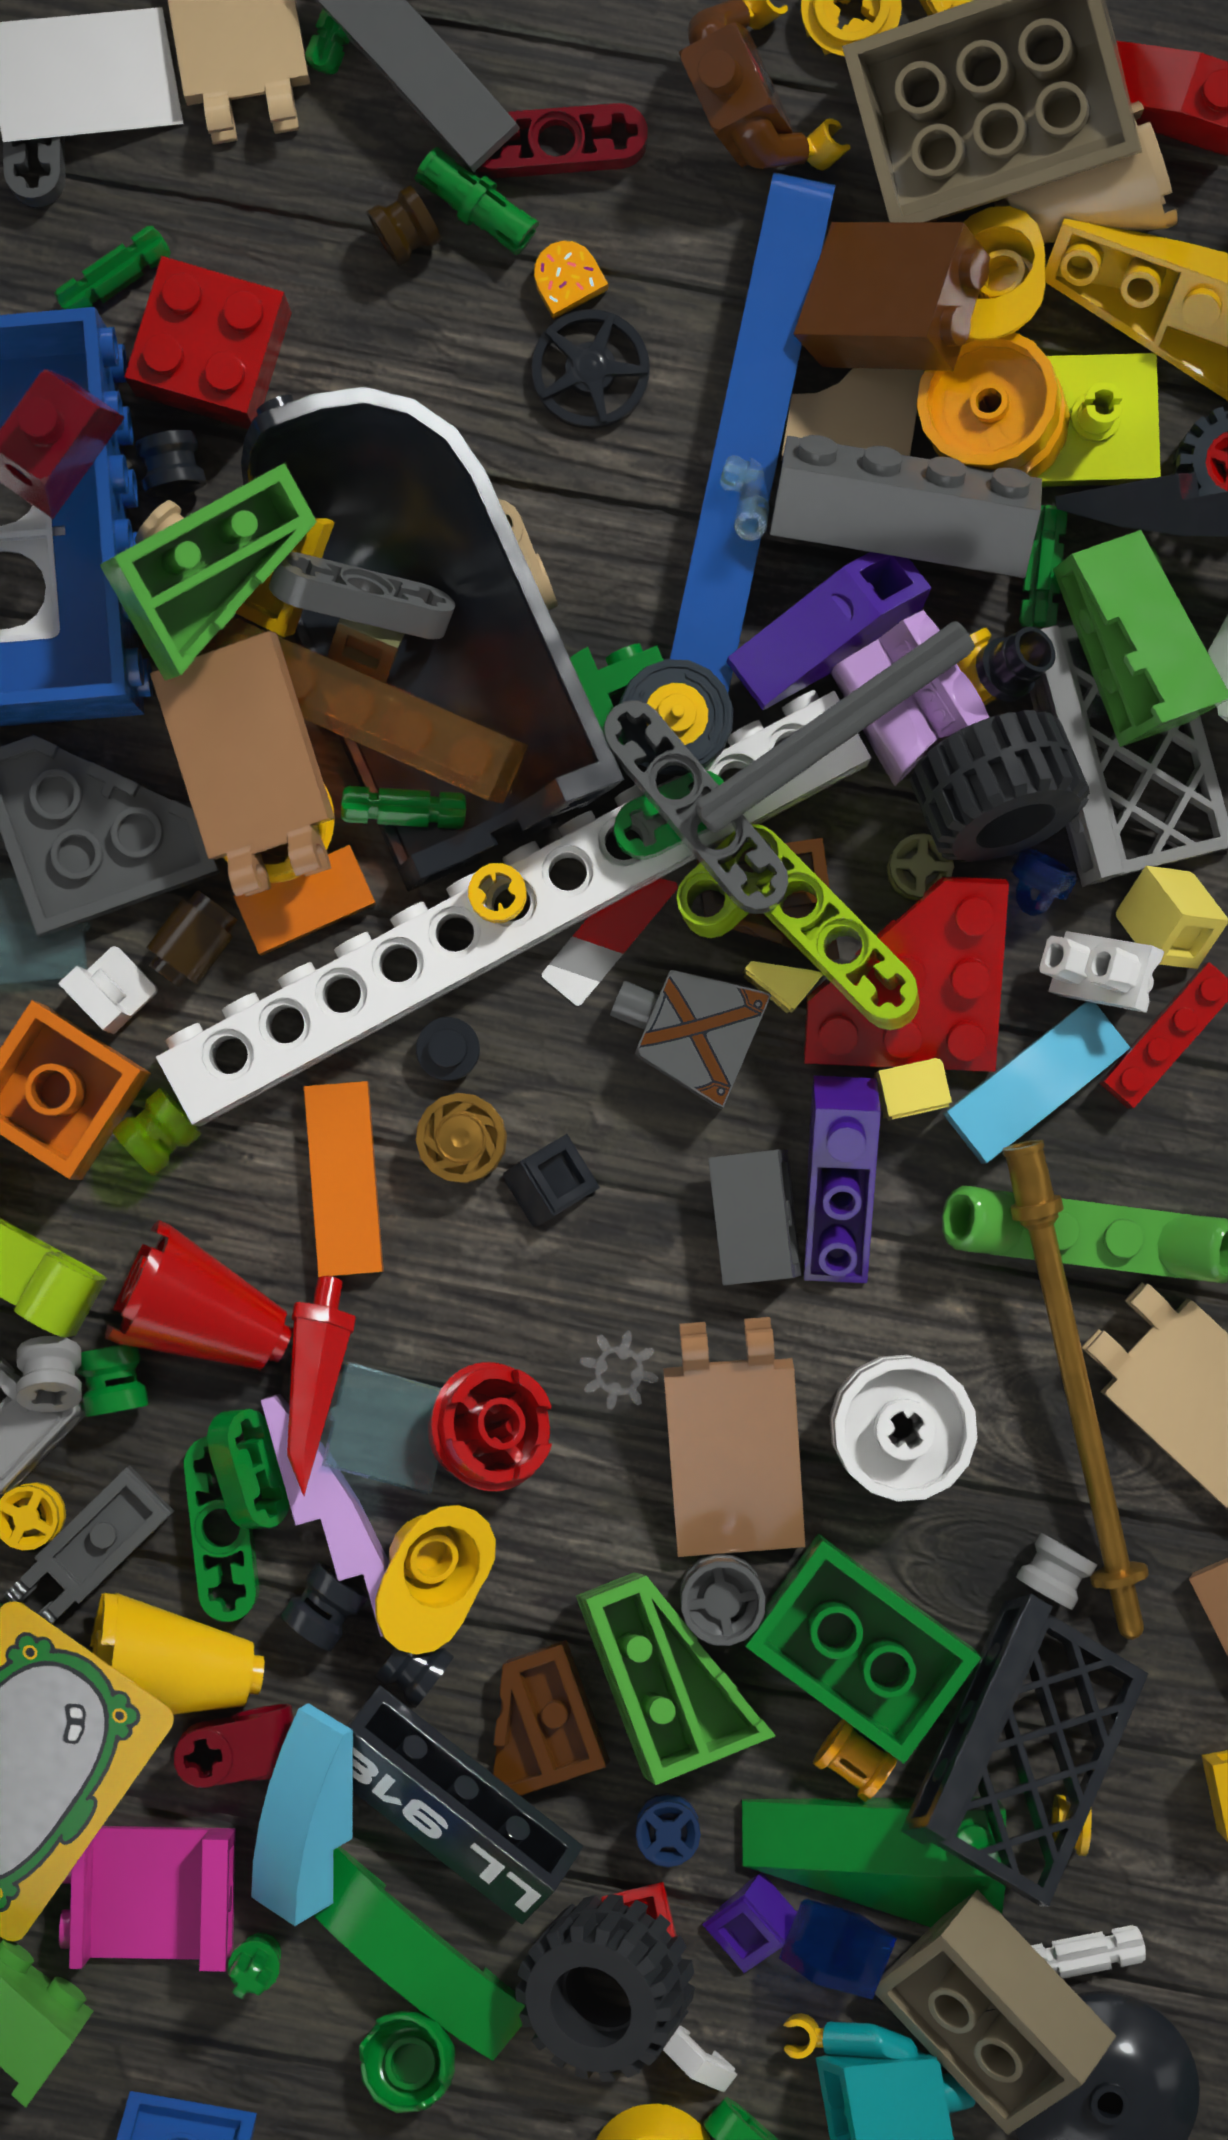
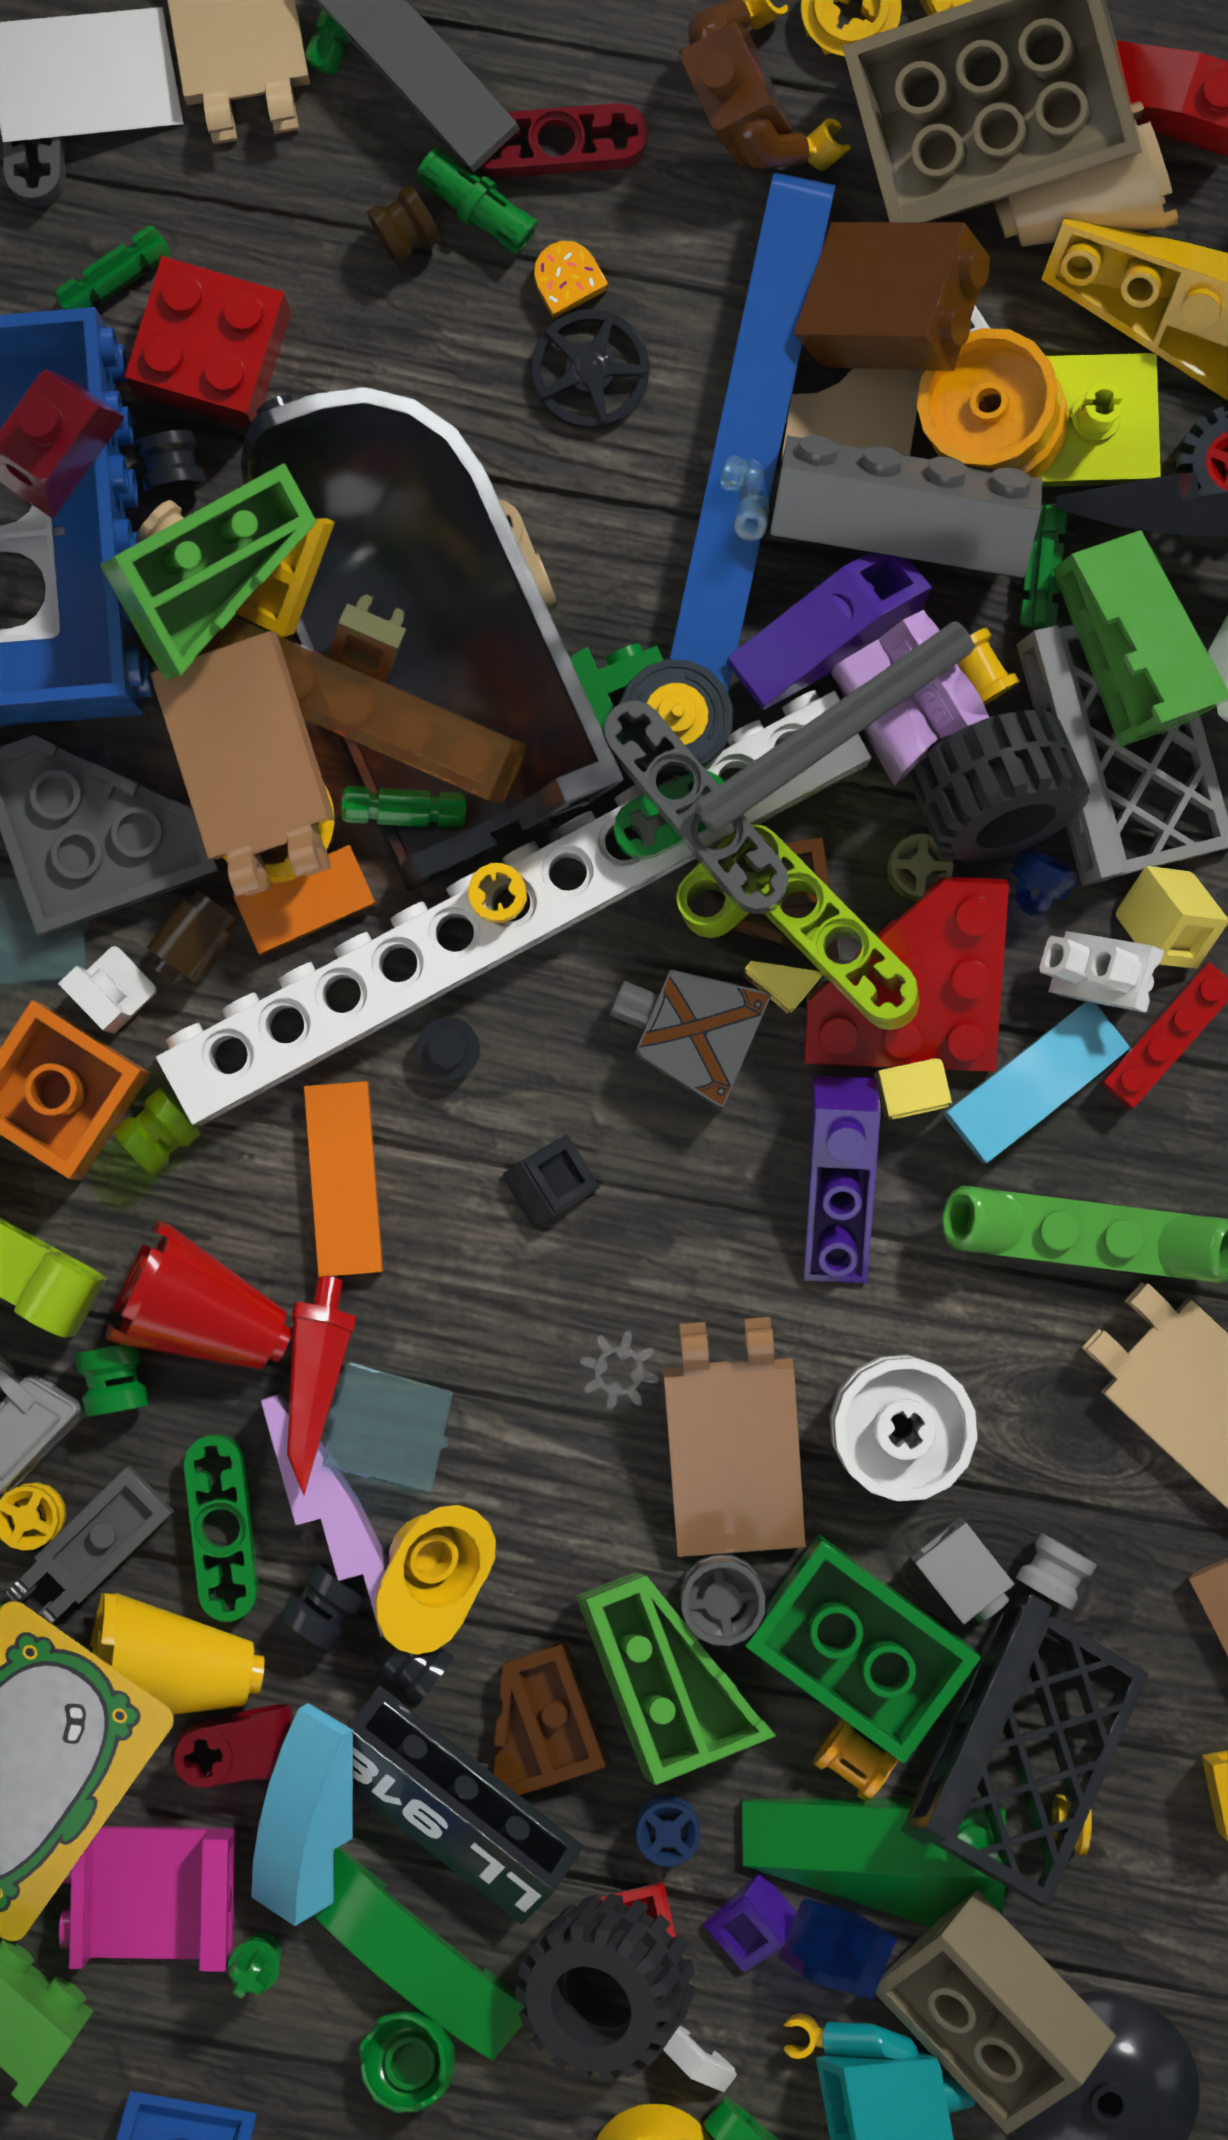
(48, 1374): light grey wheel -> none
(247, 1469): green beam -> none
(362, 595): dark grey beam -> none
(461, 1138): pearl gold wheel -> none
(490, 1426): red cone -> none
(604, 940): sticker -> none
(755, 1217): dark grey hinge -> none
(964, 1572): none -> light grey brick
(1014, 663): black piece -> none
(1015, 271): yellow piece -> none
(1037, 1211): pearl gold bar -> none
(1094, 1952): white axle -> none

